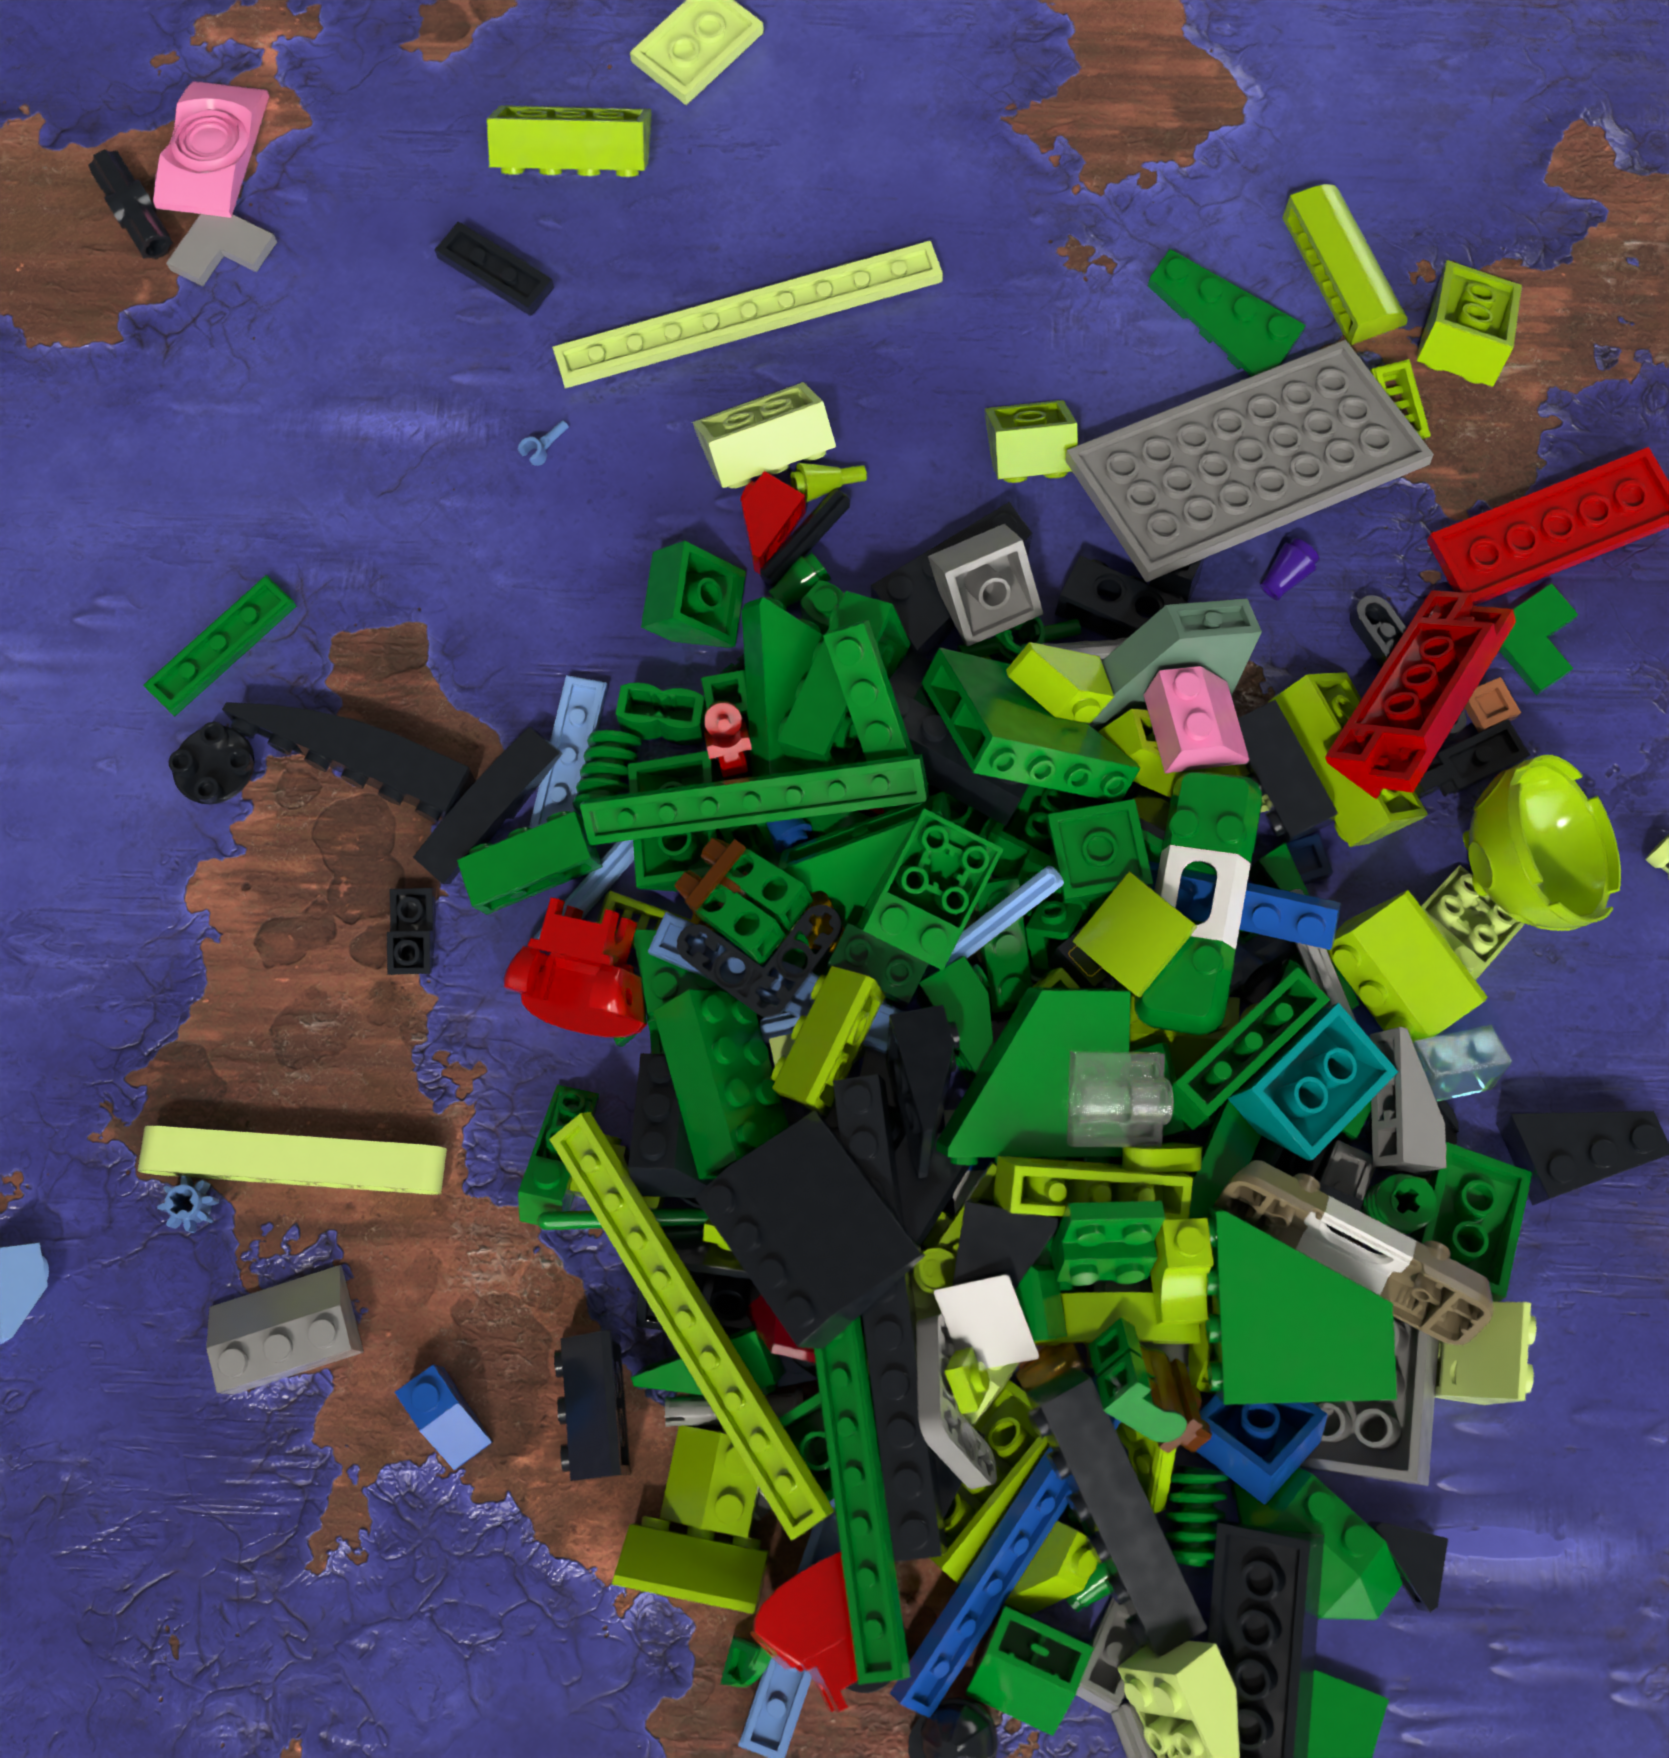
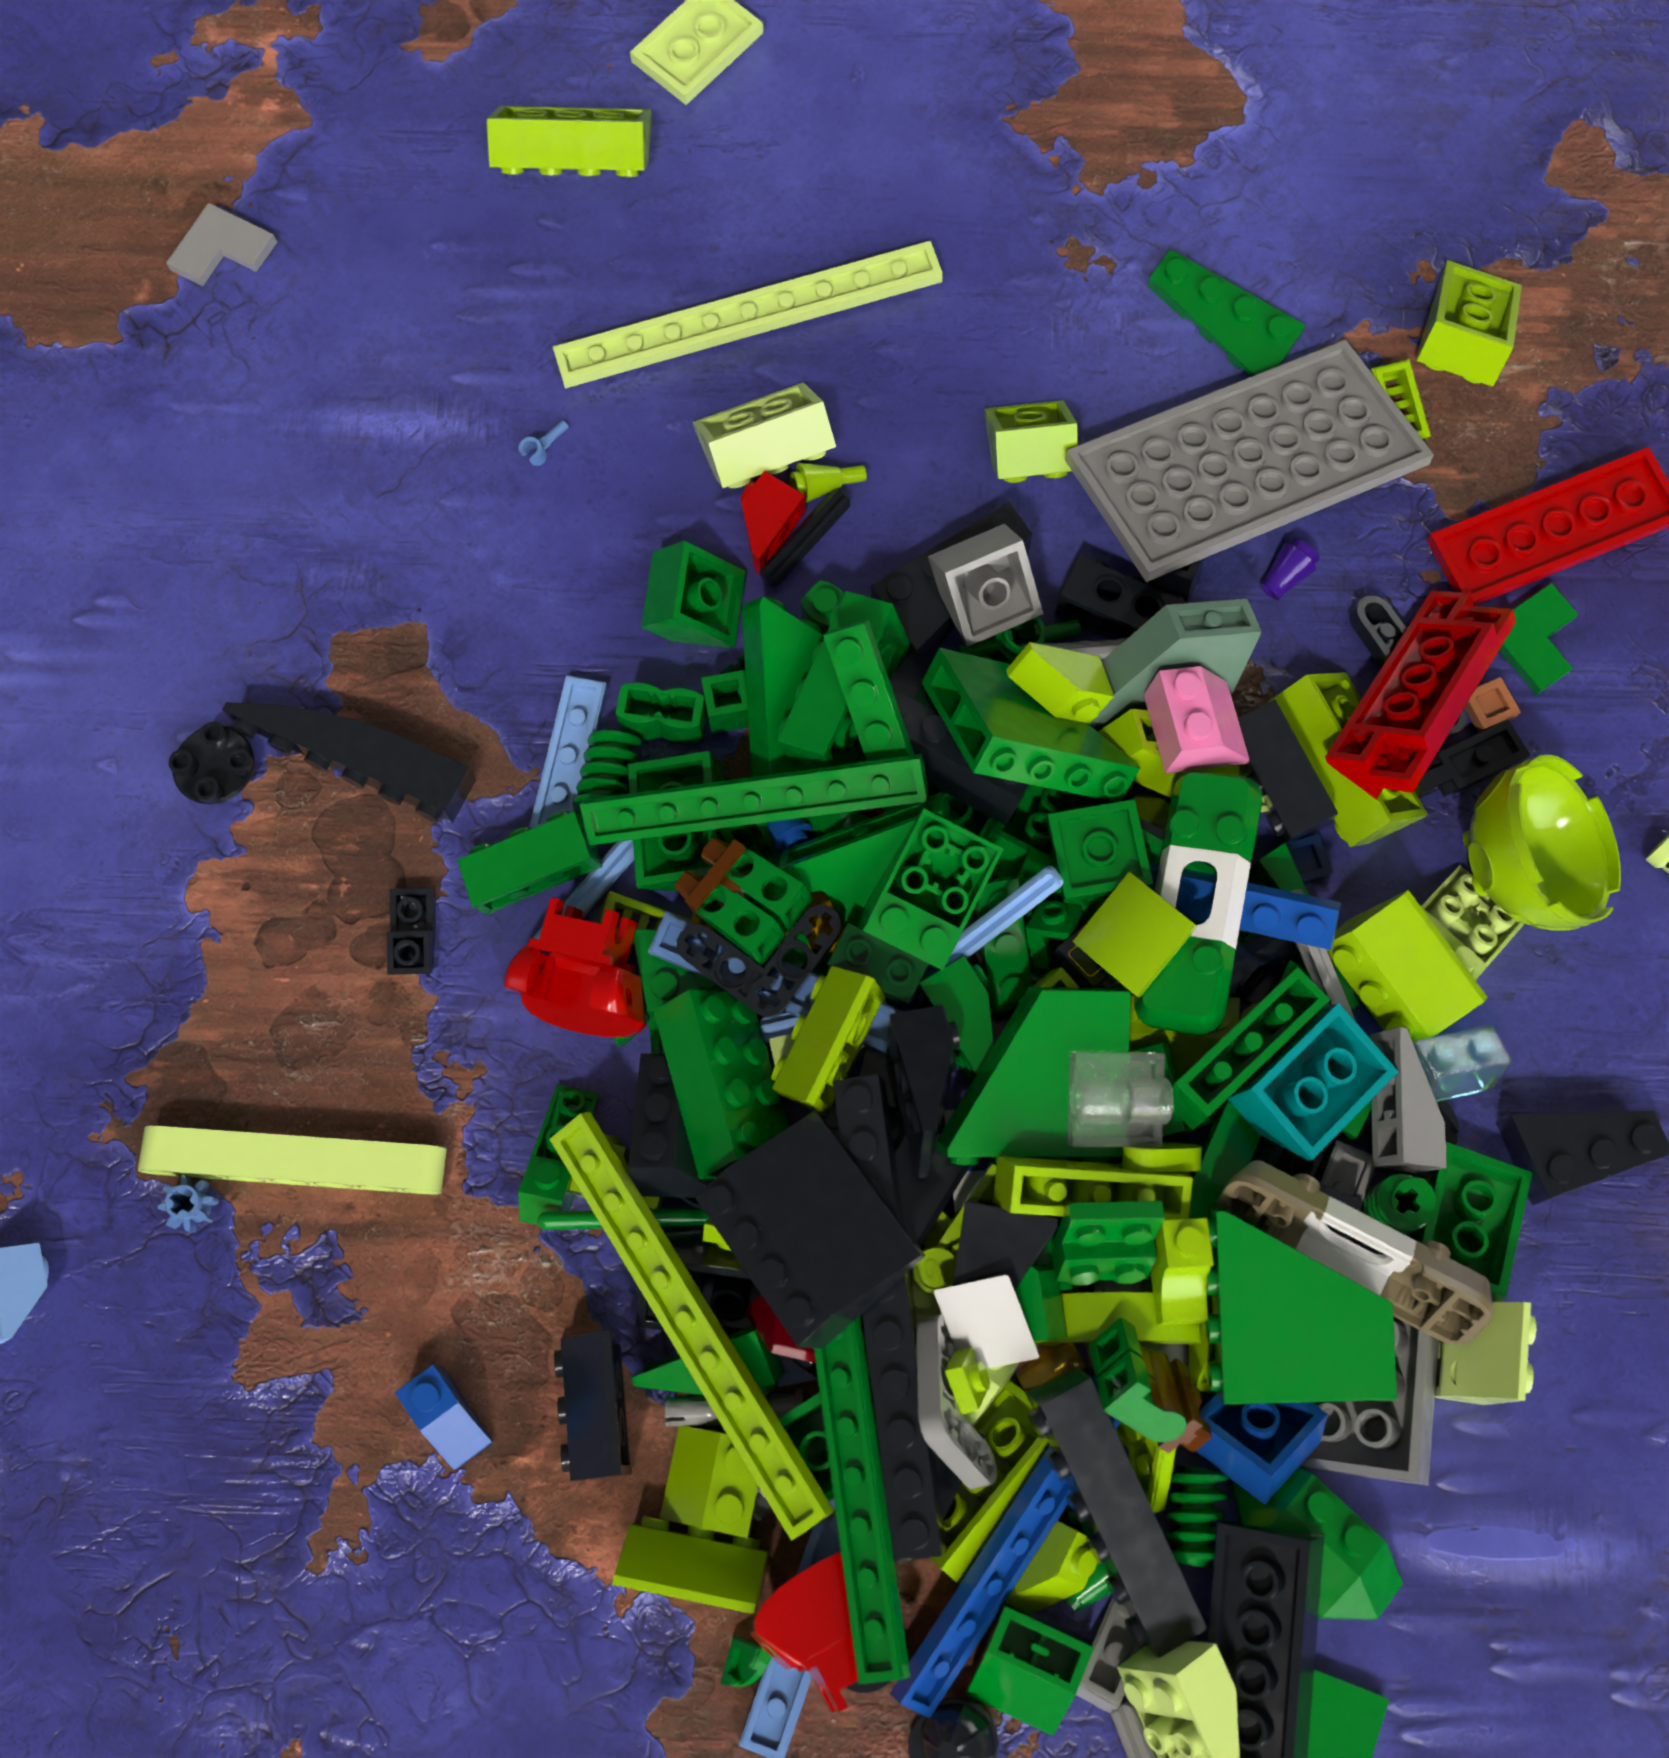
(130, 204): black piece -> none
(209, 148): bright pink slope -> none
(220, 645): green tile -> none
(281, 1331): light grey slope -> none
(488, 803): black slope -> none
(494, 268): black plate -> none
(726, 737): red hips -> none
(799, 580): green cone -> none
(1342, 264): lime brick -> none
(1418, 1561): black slope -> none

